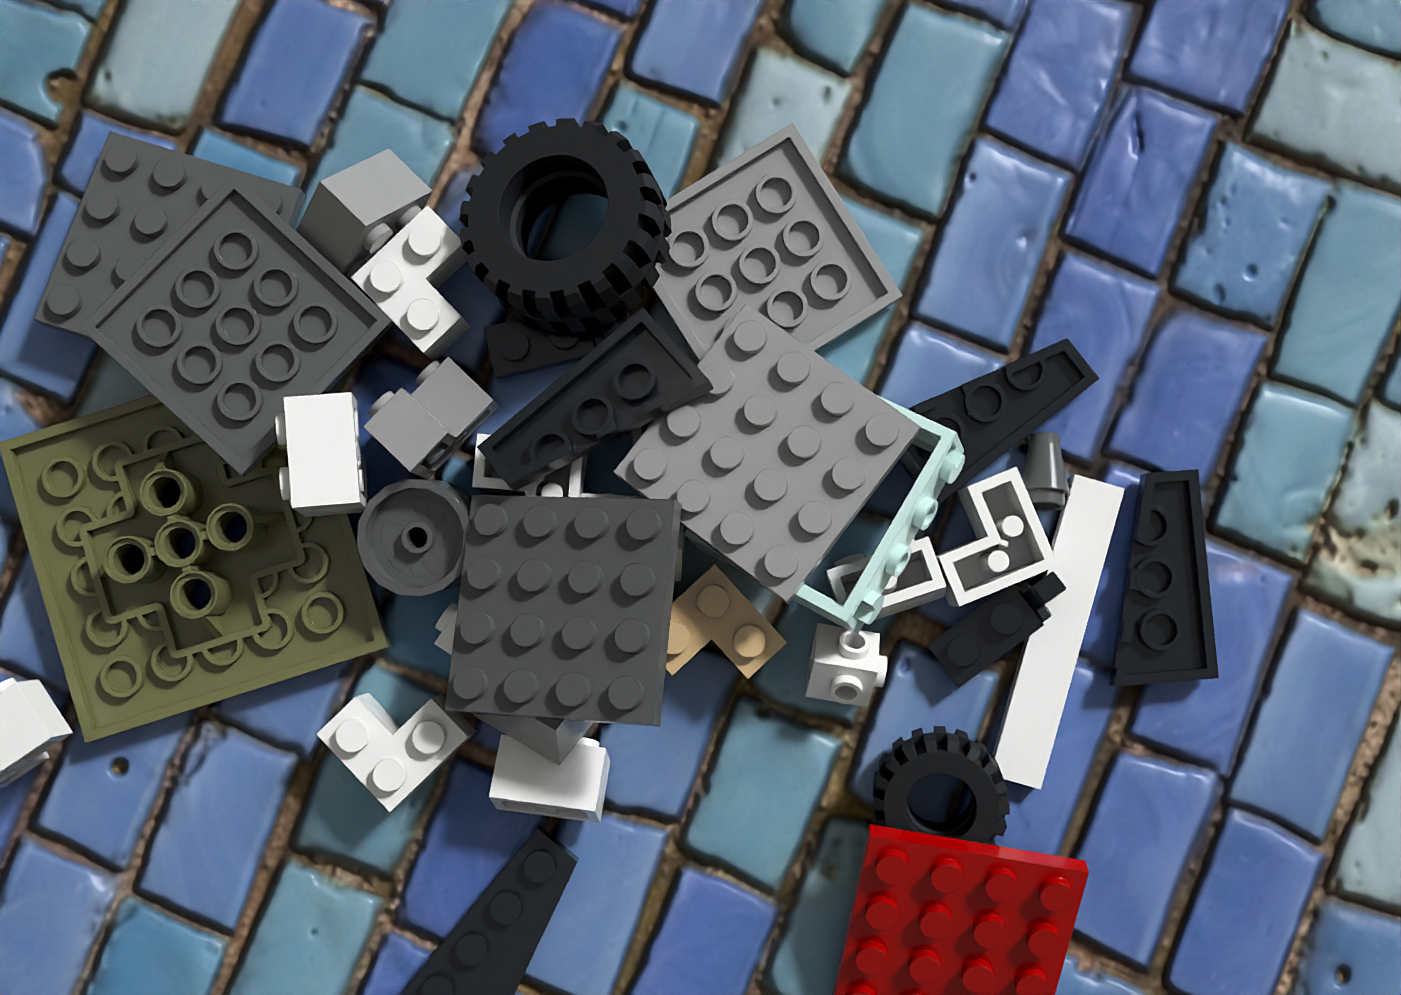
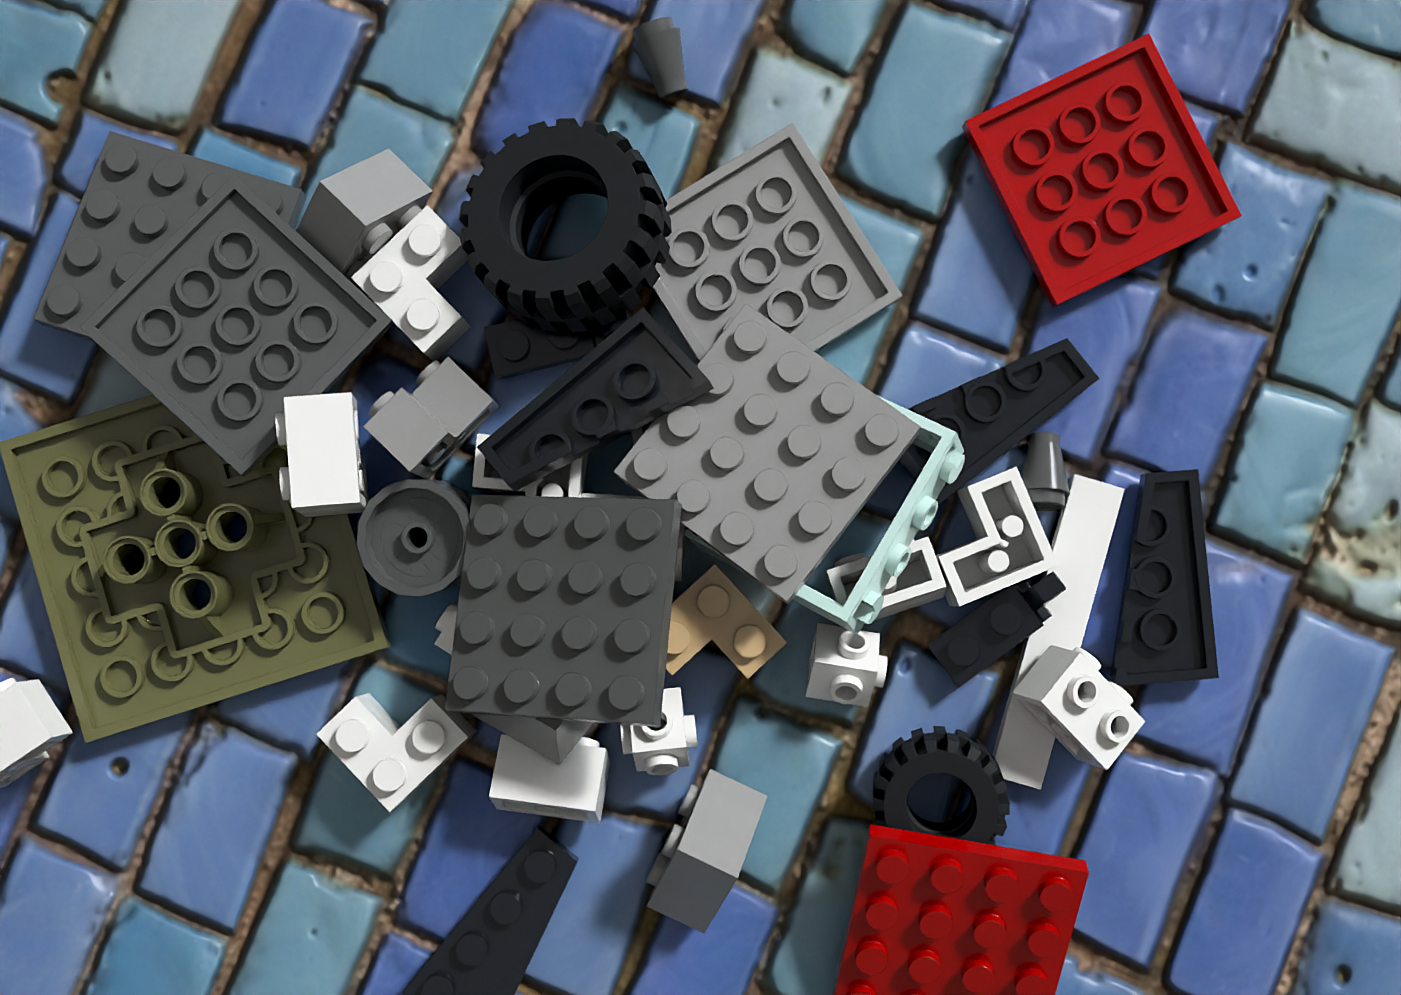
(662, 56): none -> dark grey cone
(663, 747): none -> white brick
(707, 852): none -> light grey brick
(1080, 705): none -> white brick
(1101, 170): none -> red plate

